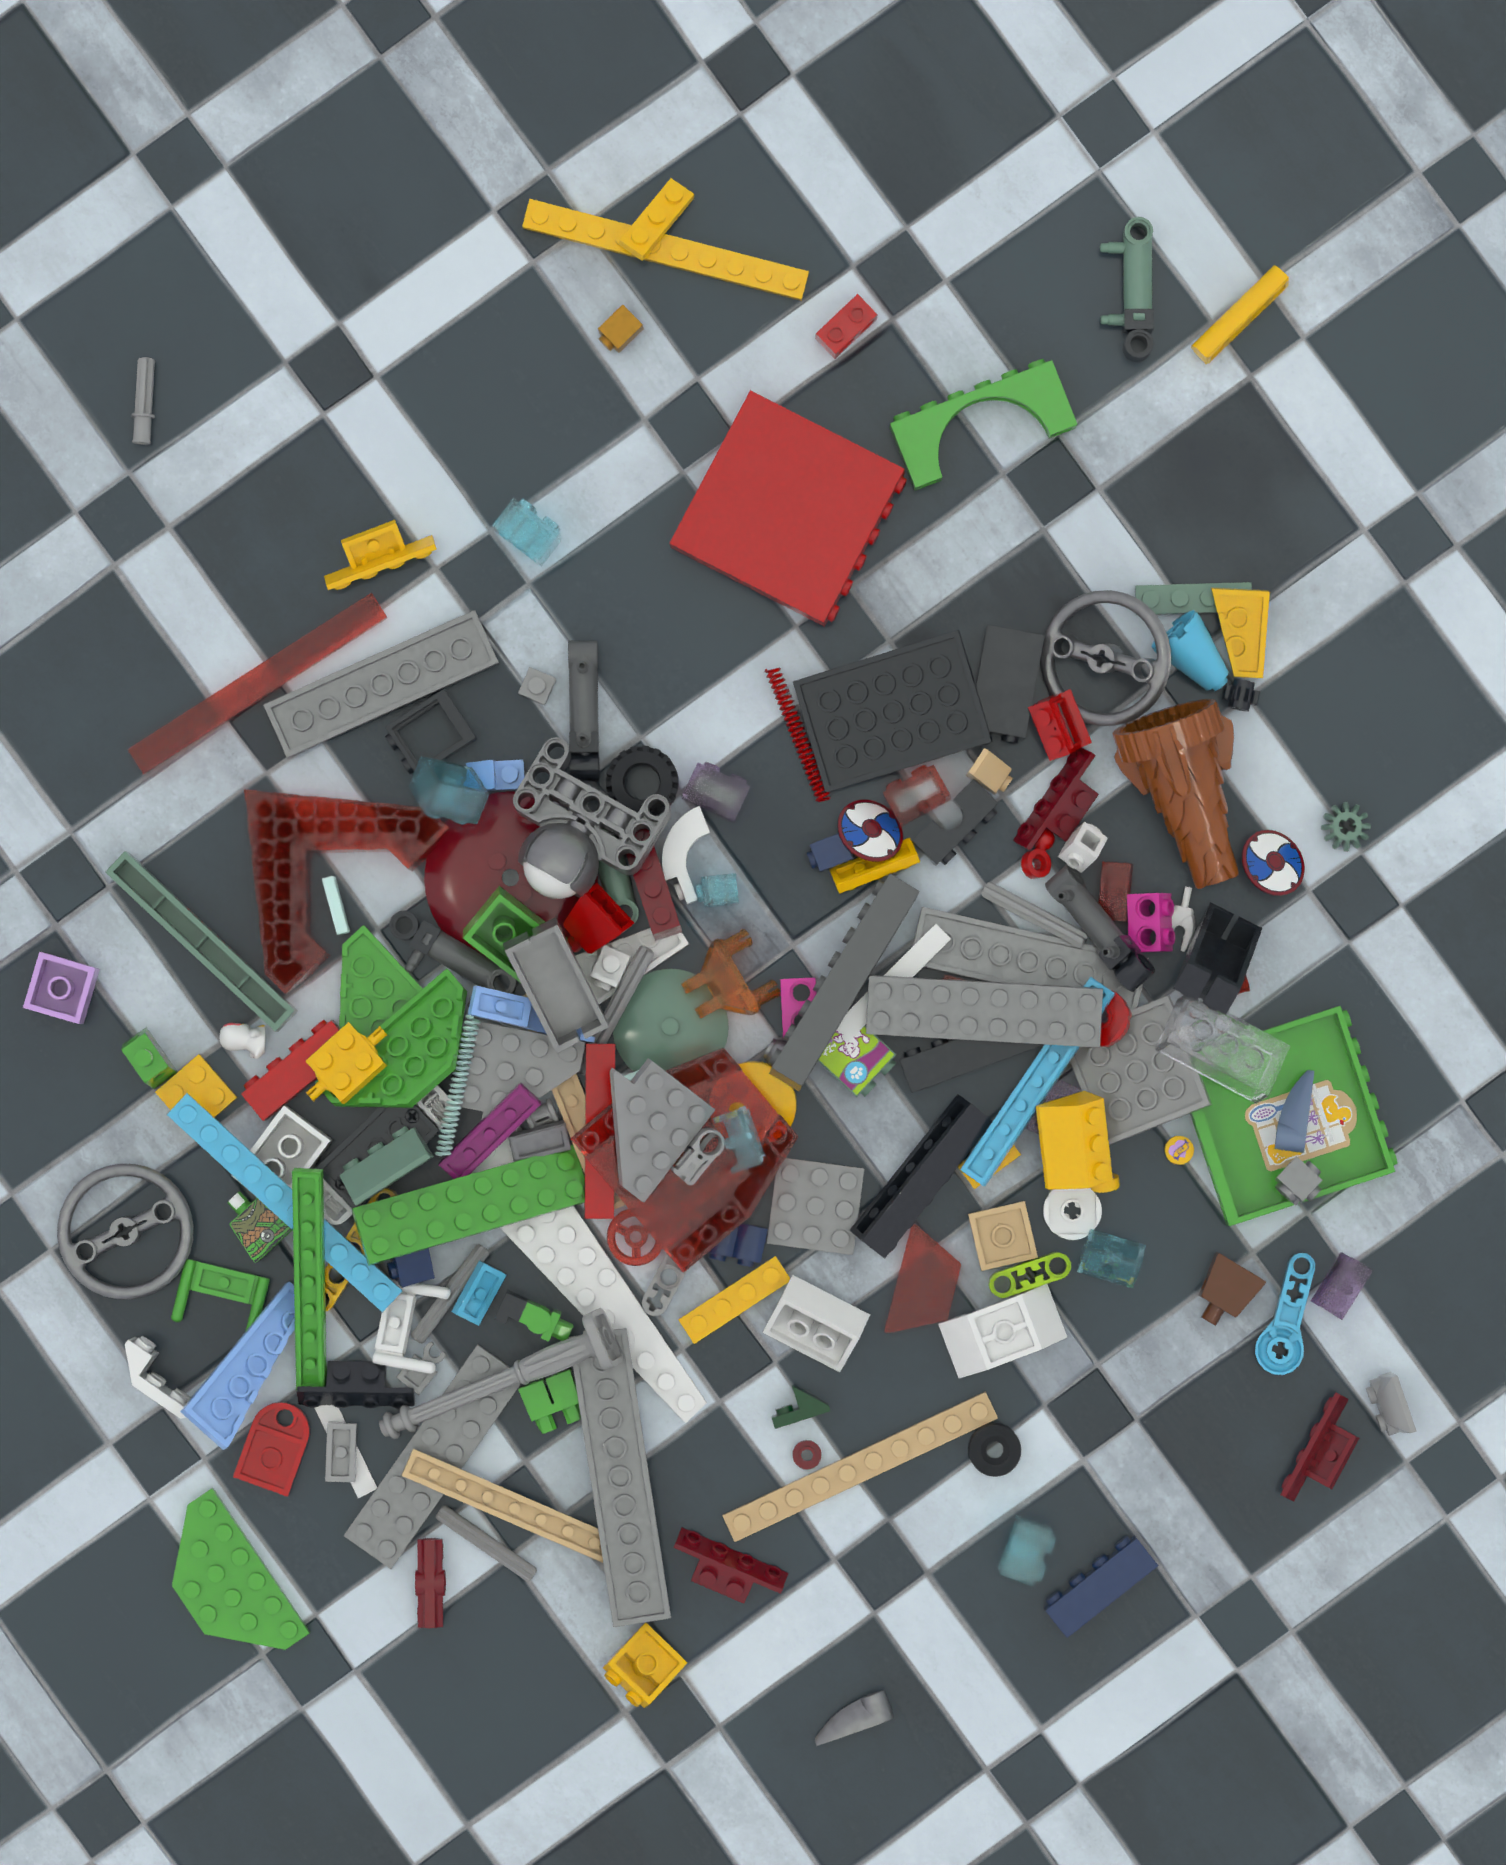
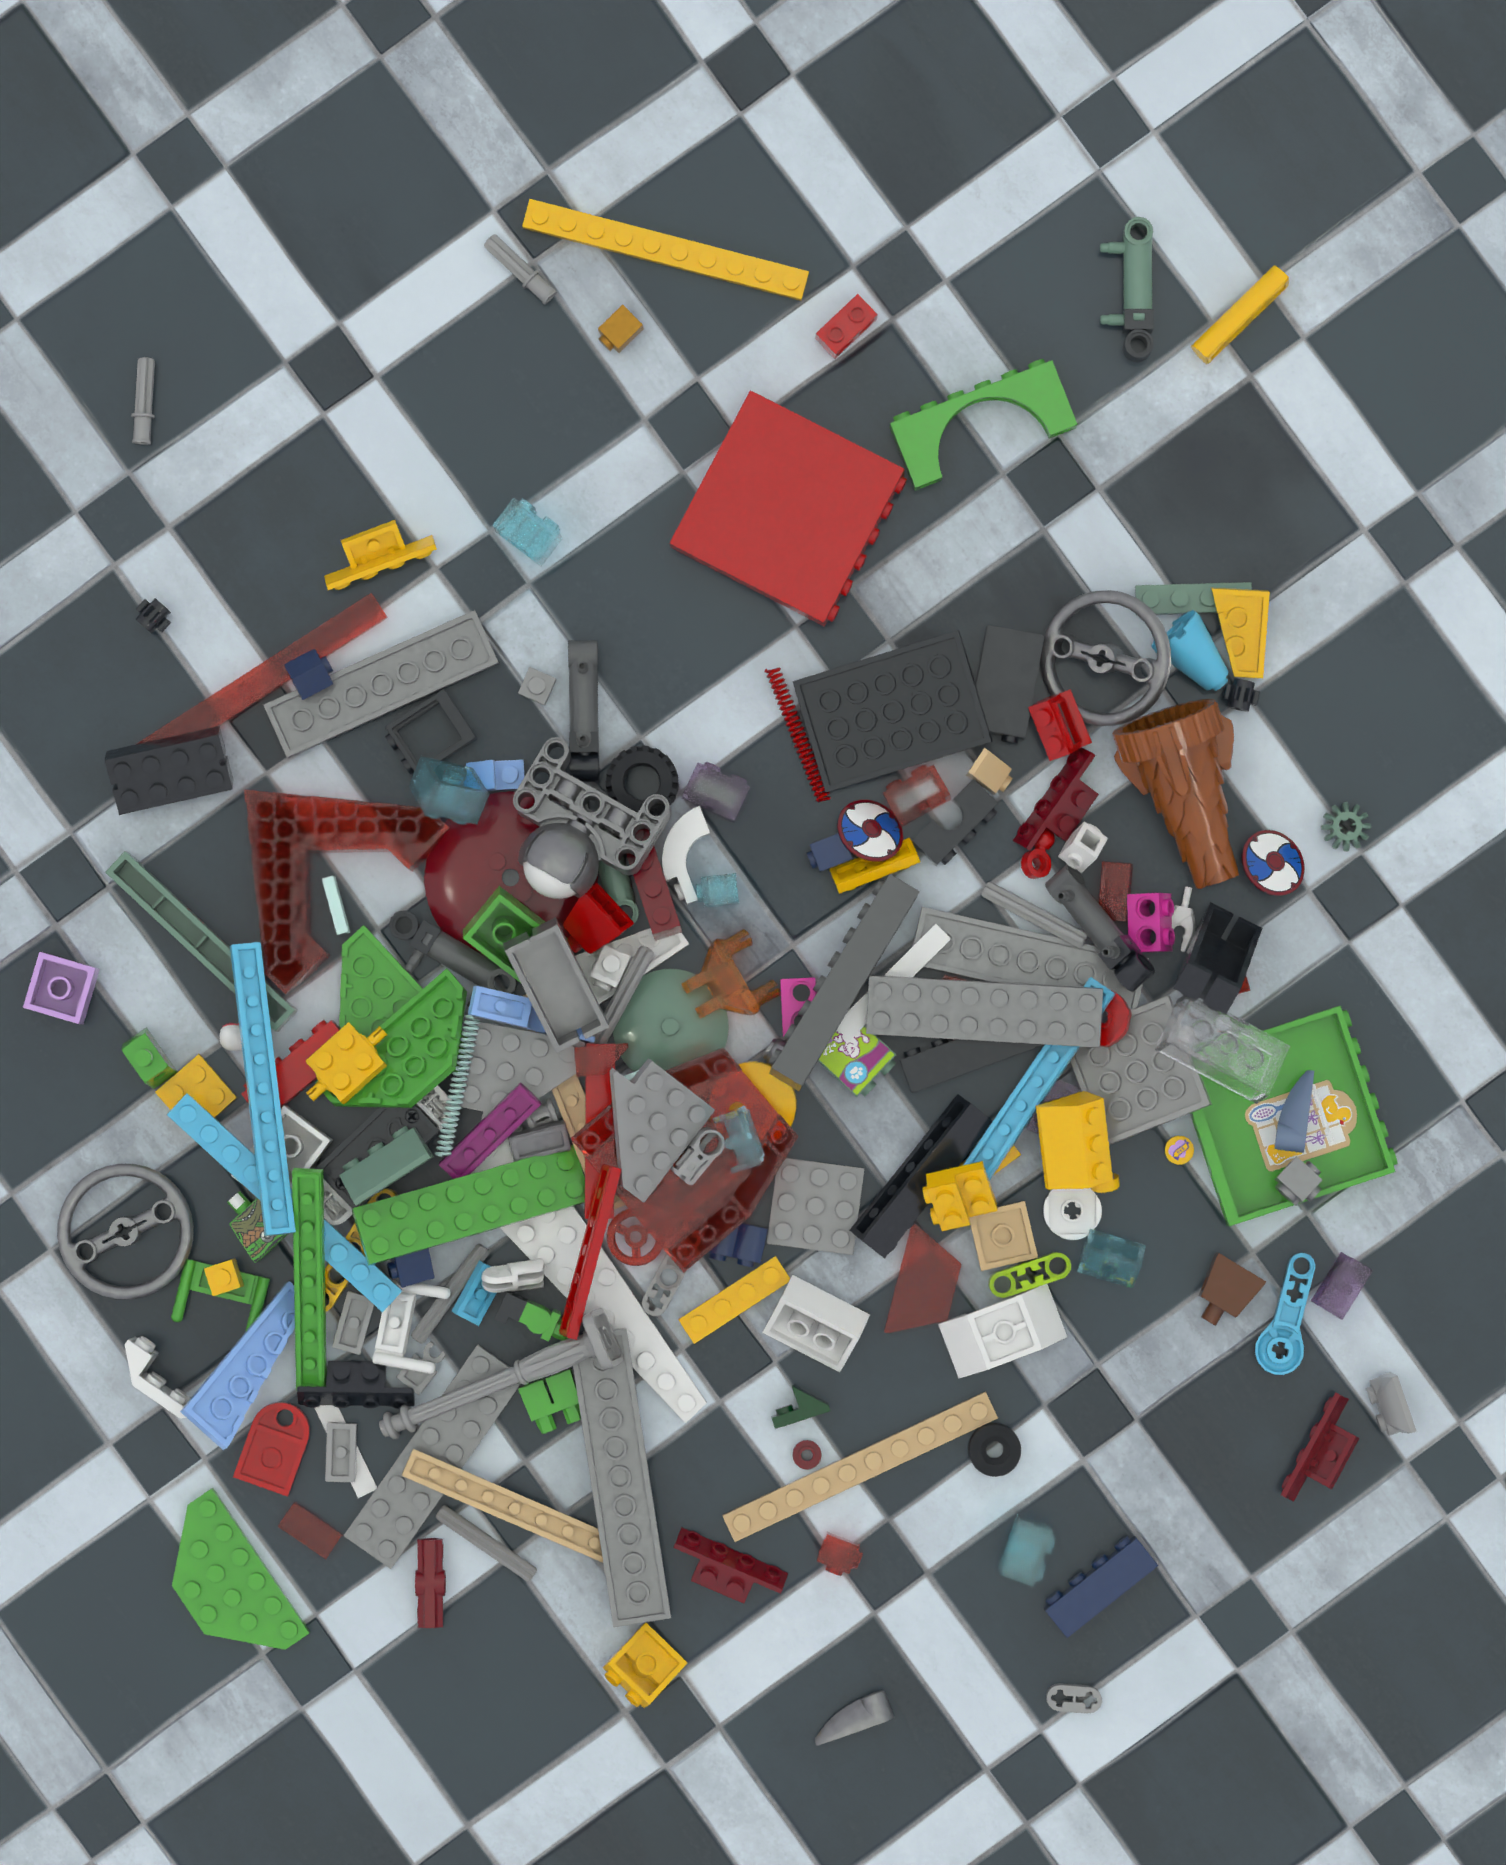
(153, 615): none -> black gear
(169, 770): none -> black piece
(224, 1277): none -> yellow brick
(262, 1089): none -> medium azure plate
(309, 673): none -> dark blue brick
(310, 1530): none -> clear red tile
(353, 1323): none -> light grey plate
(514, 1276): none -> white arm
(520, 269): none -> light grey axle
(589, 1251): none -> red tile
(597, 1059): none -> clear red tile
(656, 219): yellow plate -> none
(839, 1554): none -> clear red brick
(959, 1195): none -> yellow plate
(1074, 1691): none -> light grey beam

